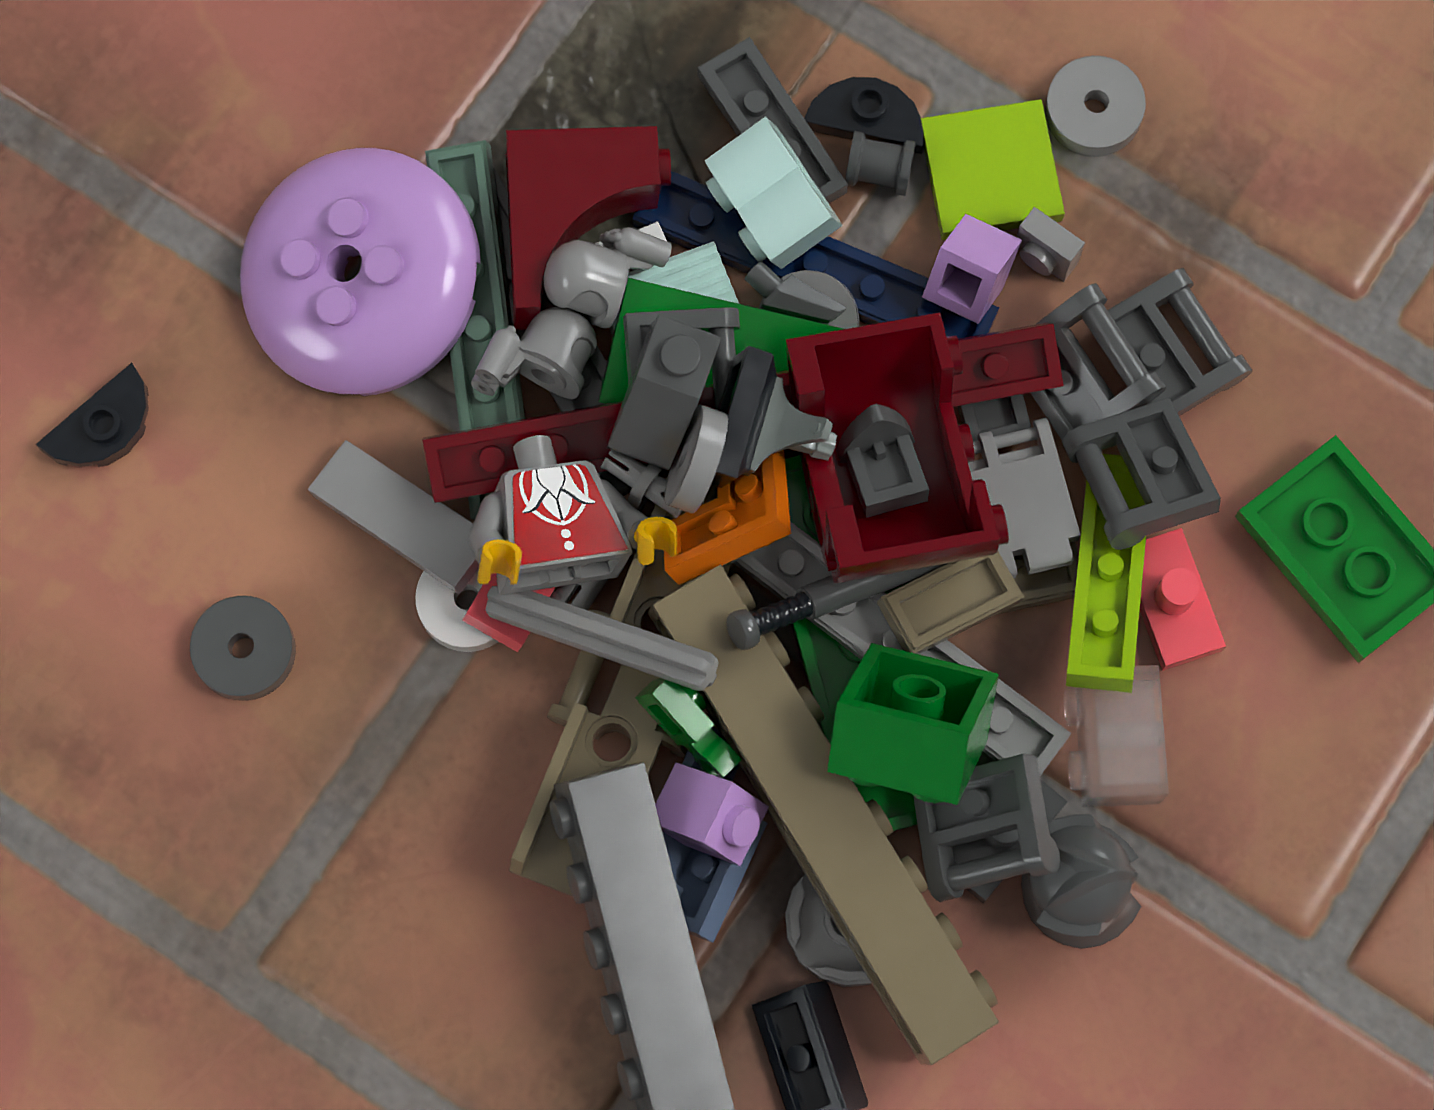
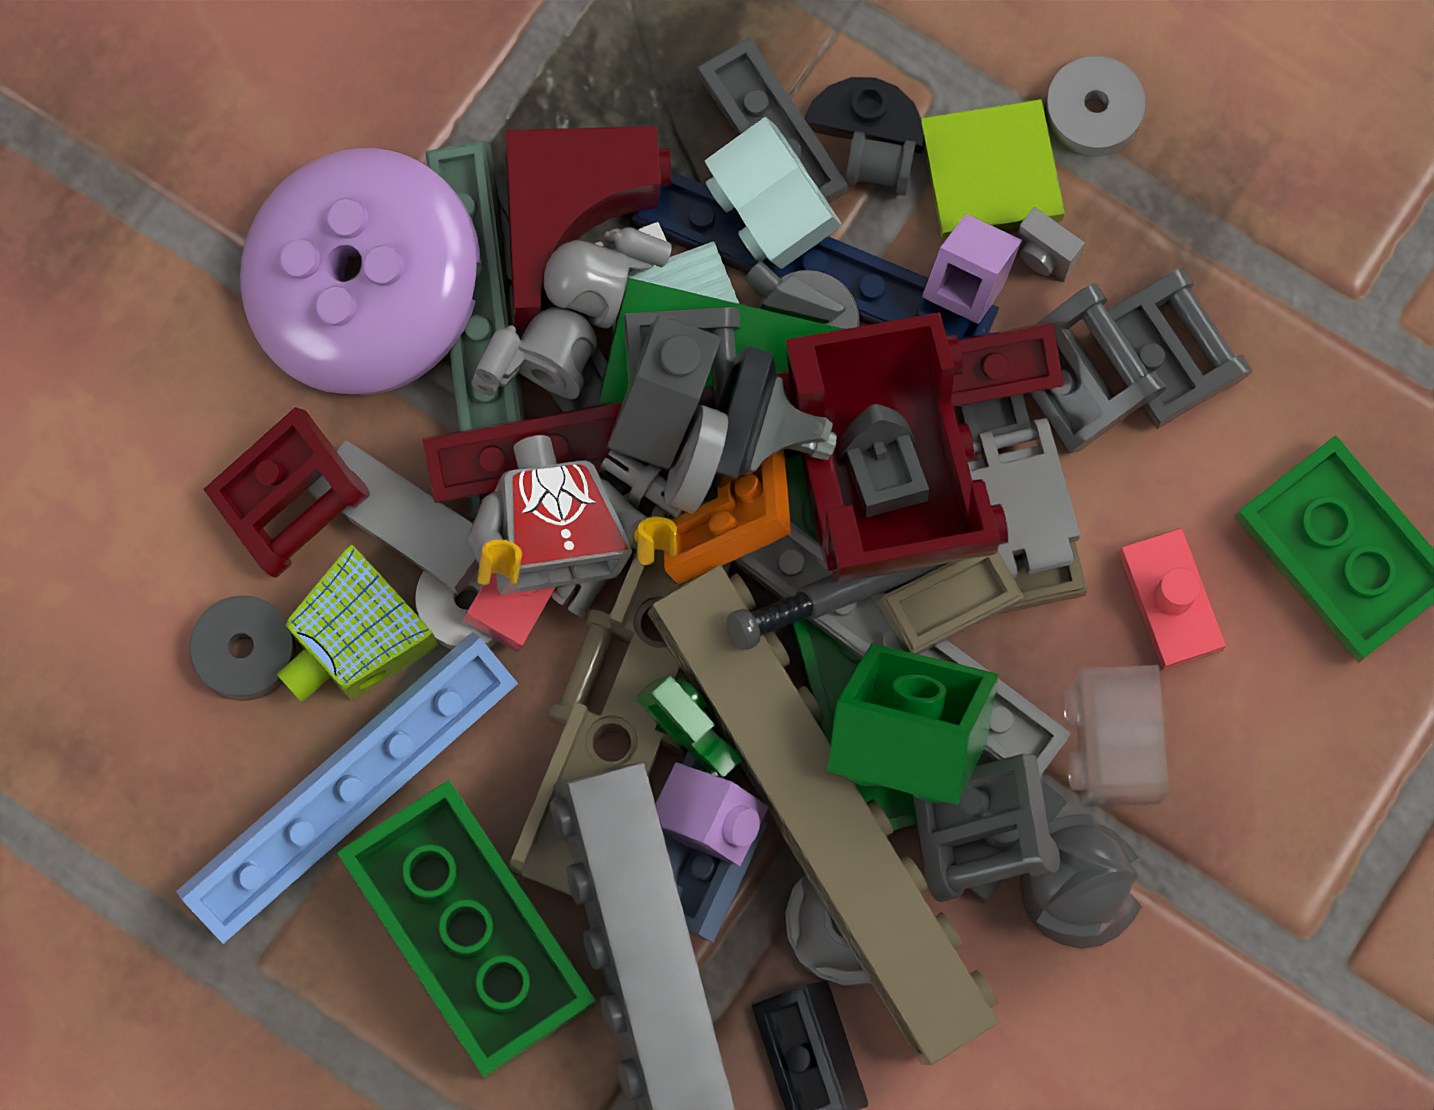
(102, 426): black plate -> none
(272, 477): none -> dark red plate
(347, 788): none -> light blue plate
(353, 631): none -> lime torso
(467, 929): none -> green brick
(605, 637): light grey axle -> none
(1106, 597): lime plate -> none
(1160, 462): dark grey plate -> none

